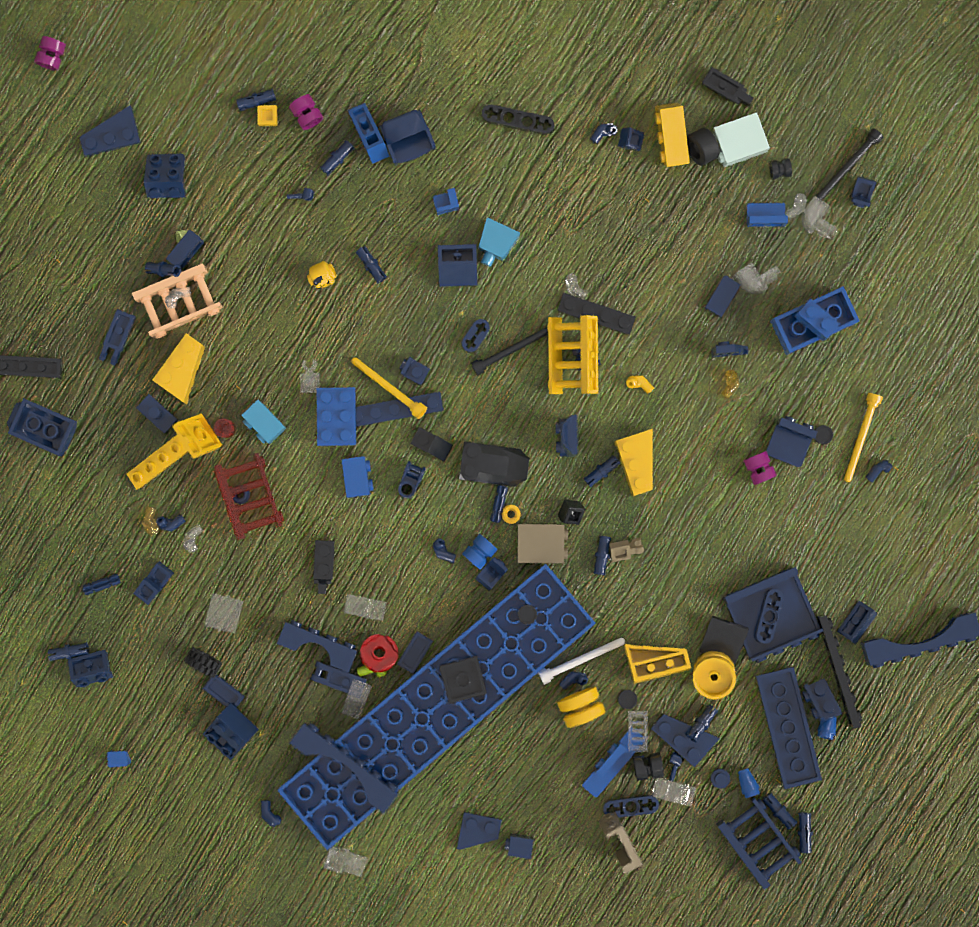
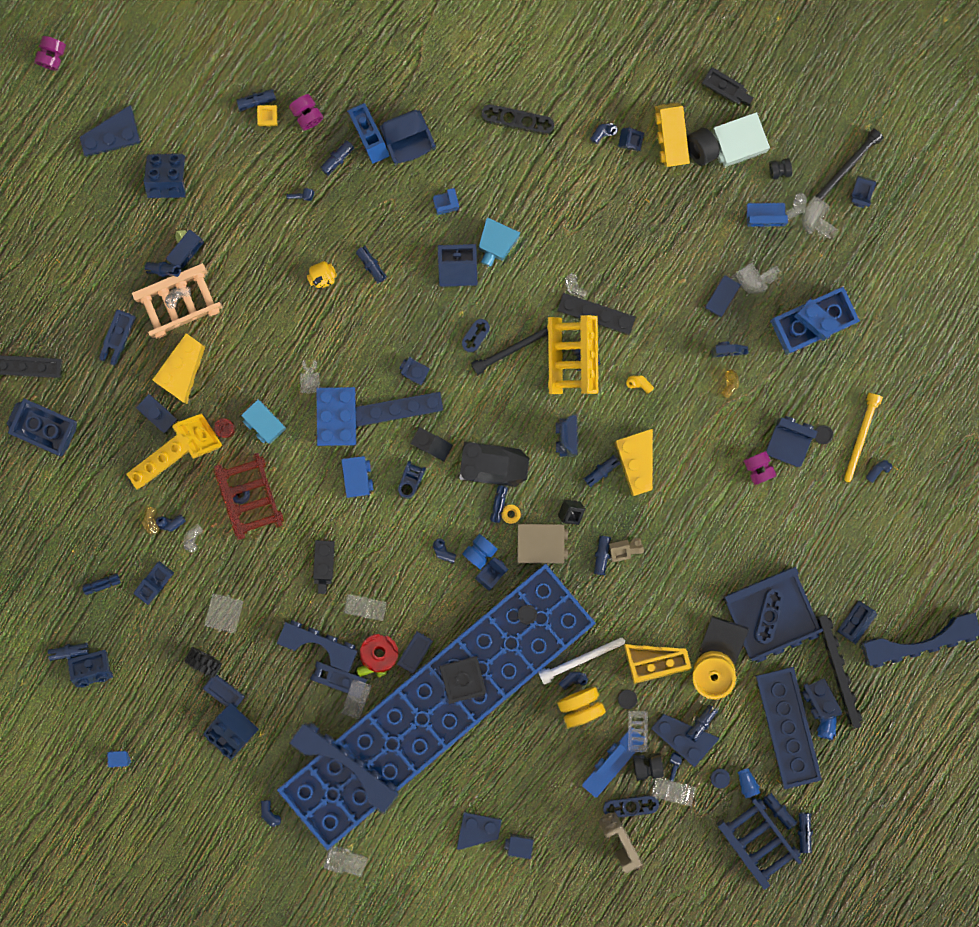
(416, 408): yellow piece -> none

